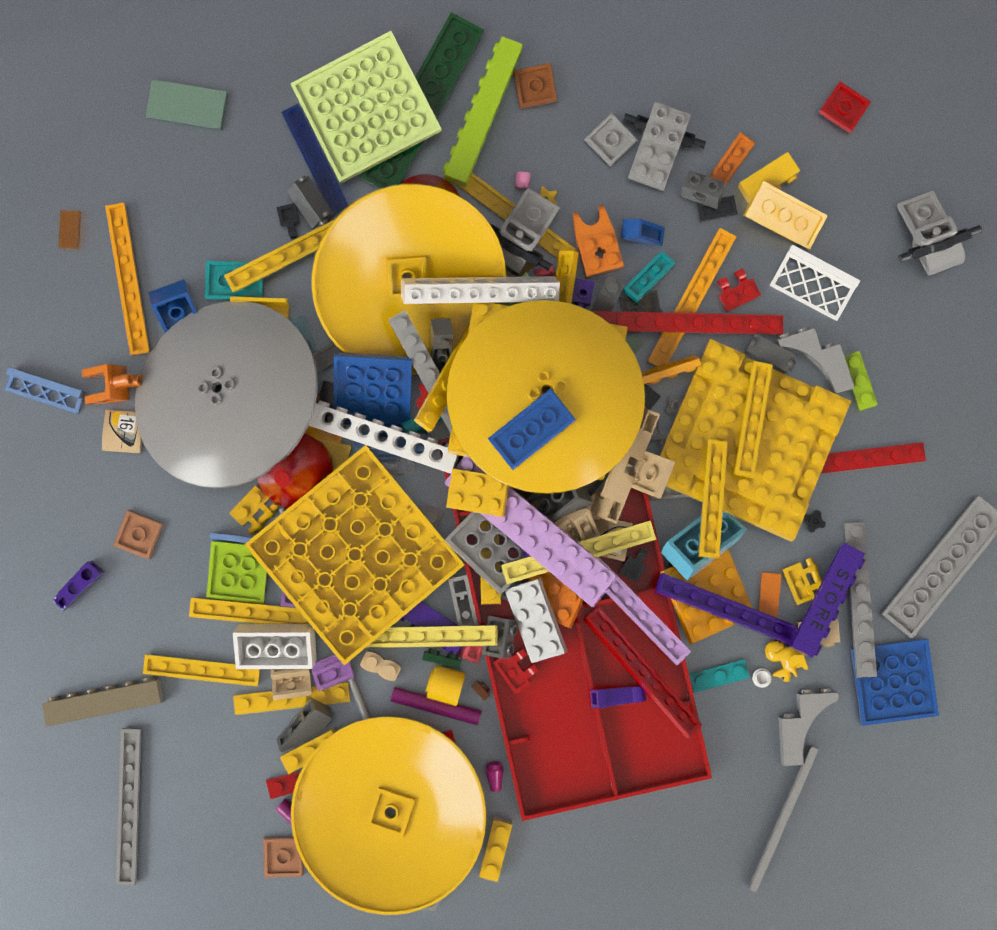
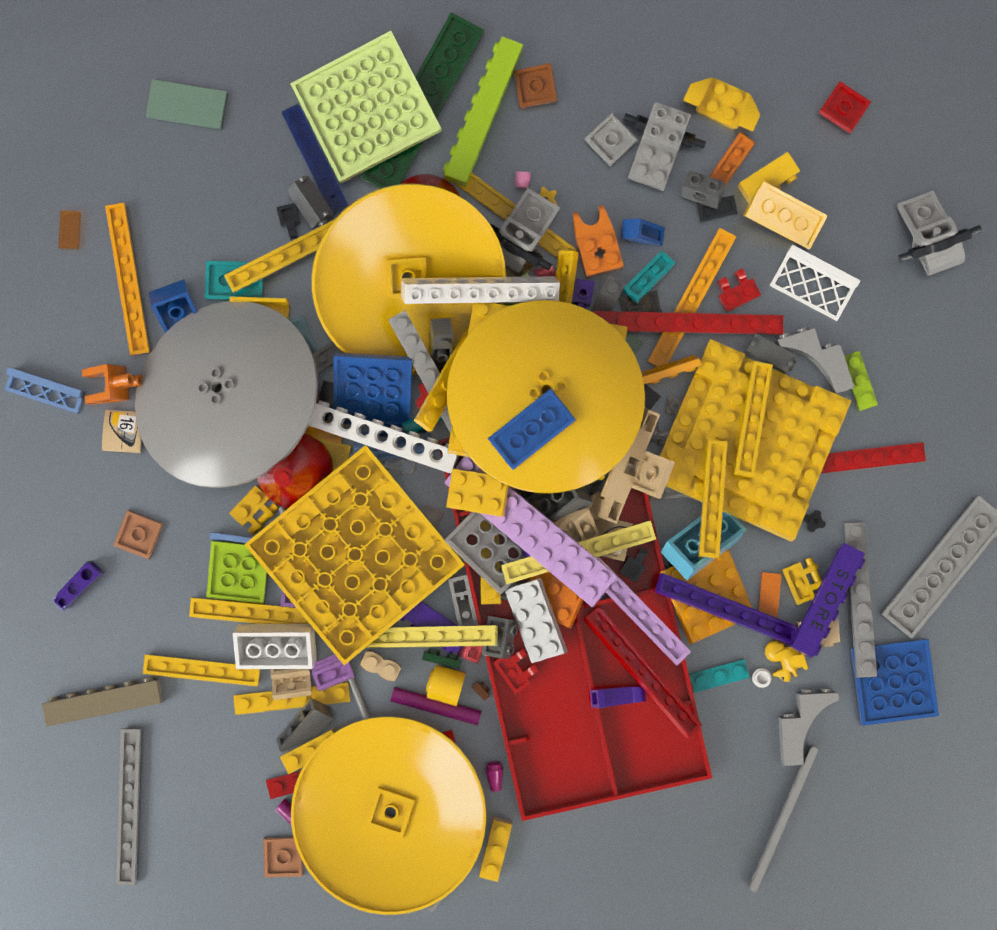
(723, 103): none -> yellow piece

